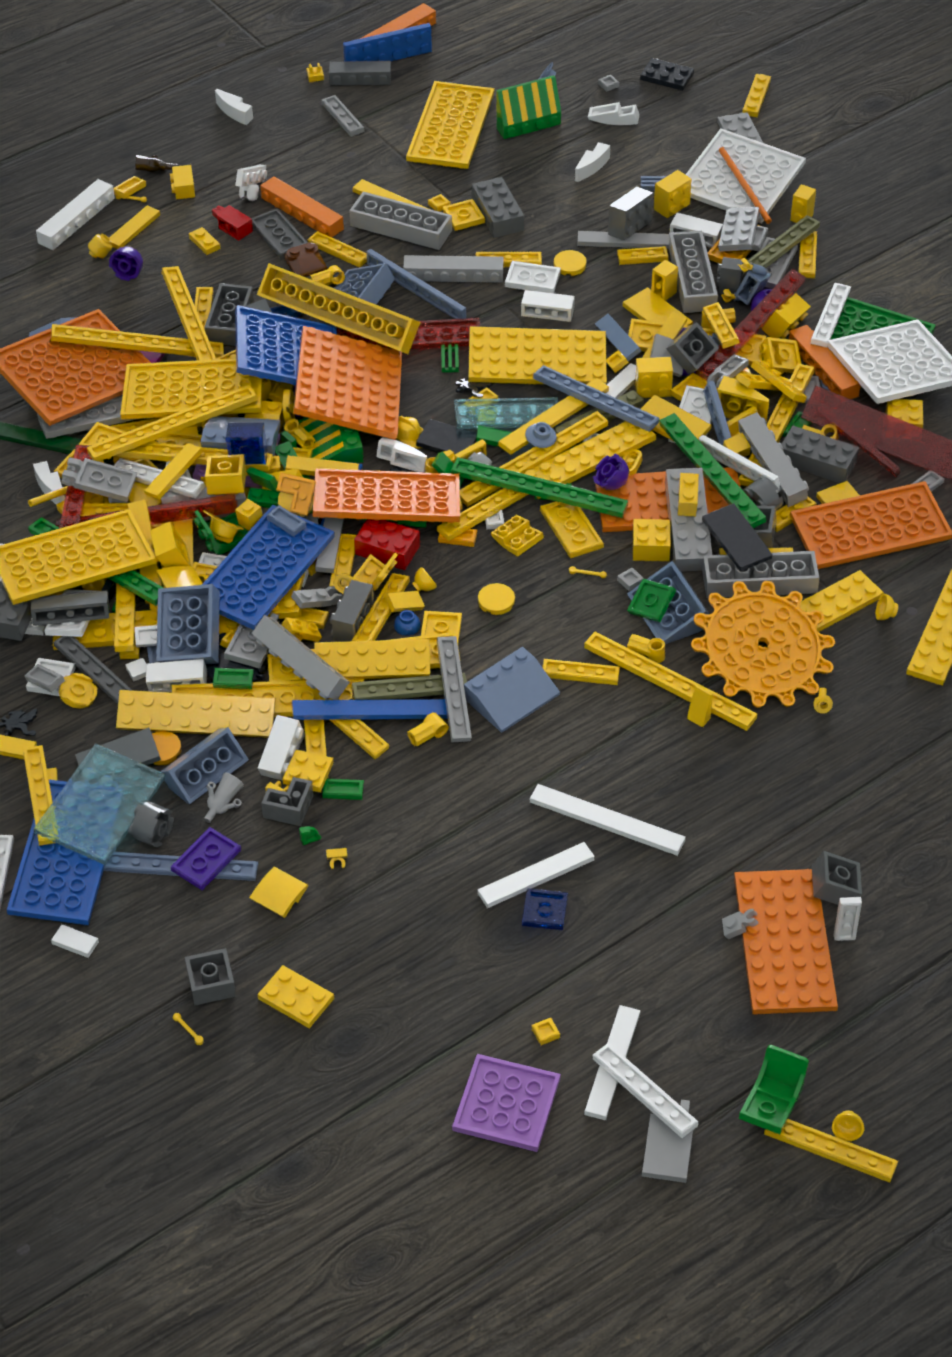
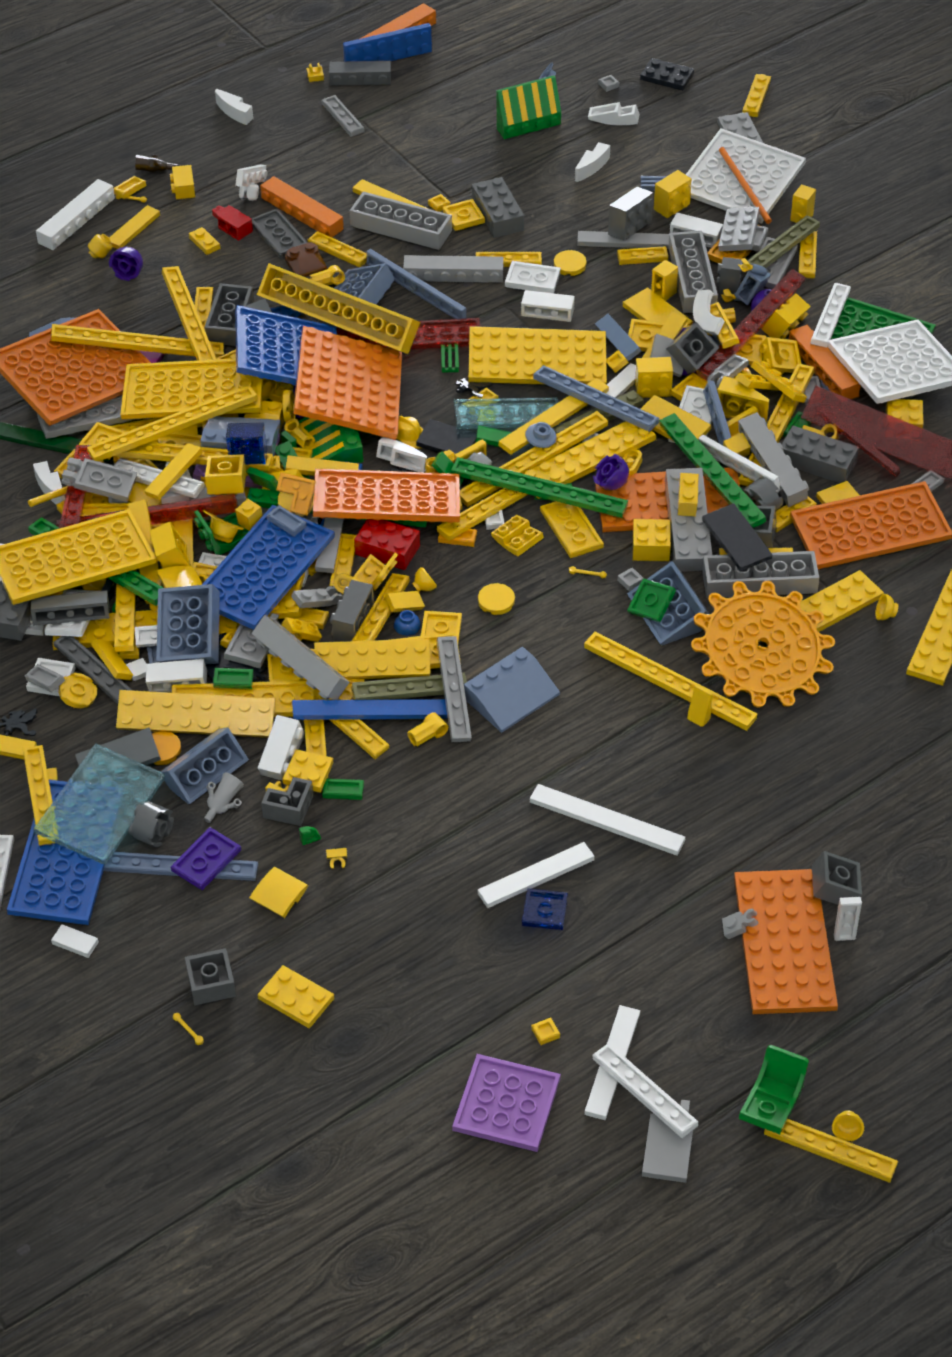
(112, 659): none -> yellow tile
(450, 125): yellow plate -> none
(581, 671): yellow tile -> none
(652, 648): yellow piece -> none
(702, 314): none -> white tile
(823, 702): yellow plate -> none

